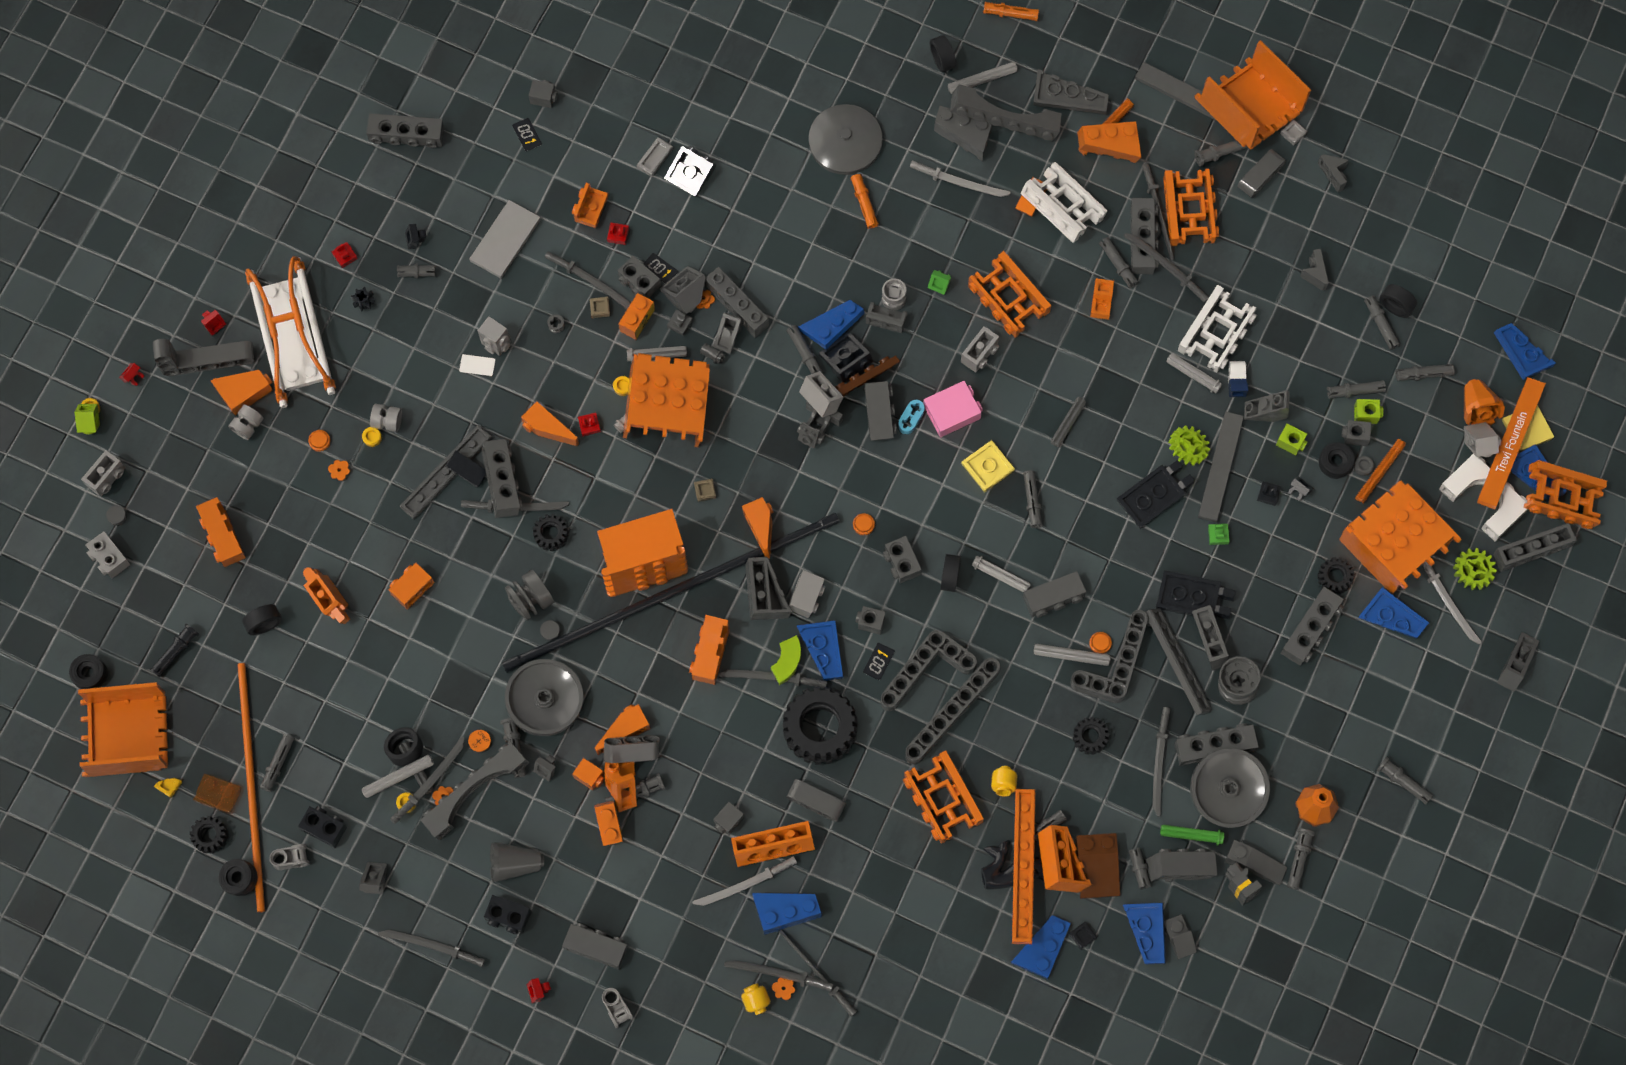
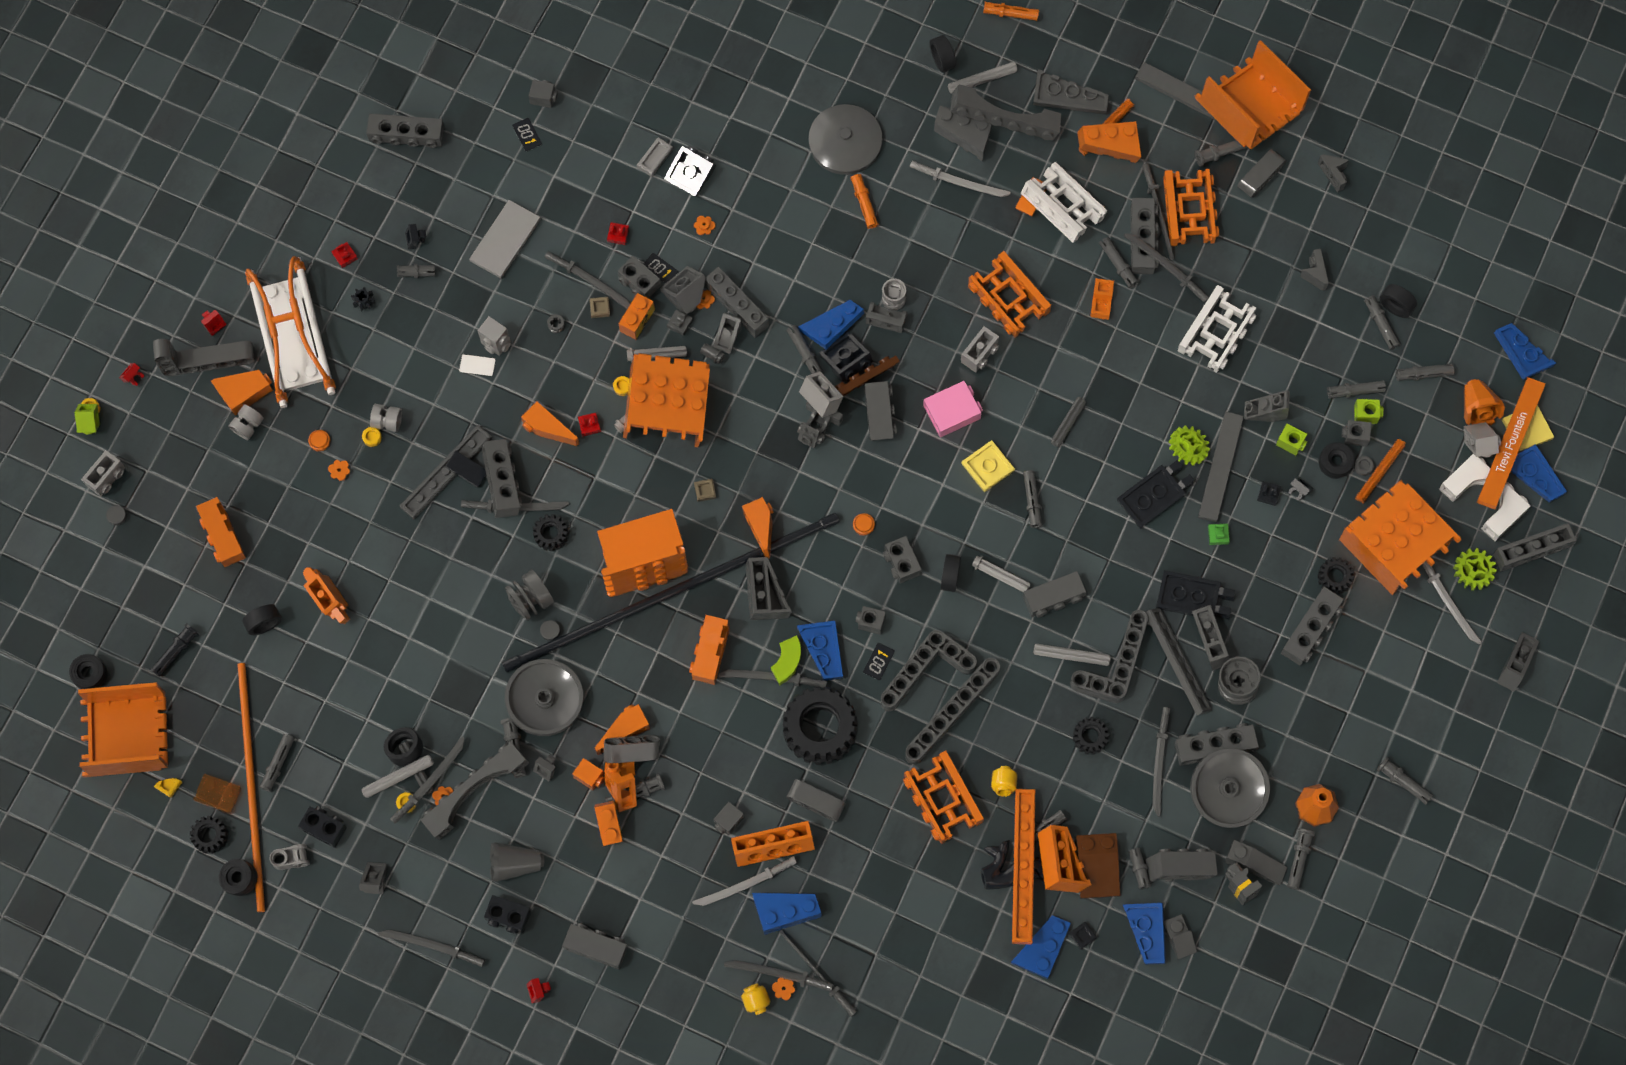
(107, 554): light grey brick -> none
(410, 585): orange brick -> none
(479, 741): orange piece -> none
(589, 206): orange bracket -> none
(616, 1008): light grey piece -> none
(700, 228): none -> orange plant
(806, 593): light grey brick -> none
(907, 414): medium azure beam -> none
(939, 282): bright green tile -> none
(1100, 642): orange piece -> none
(1192, 834): bright green axle -> none
(1194, 373): light grey axle -> none
(1237, 379): leg -> none
(1293, 132): light grey tile -> none
(1393, 614): blue wing -> none
(1568, 480): orange fence -> none

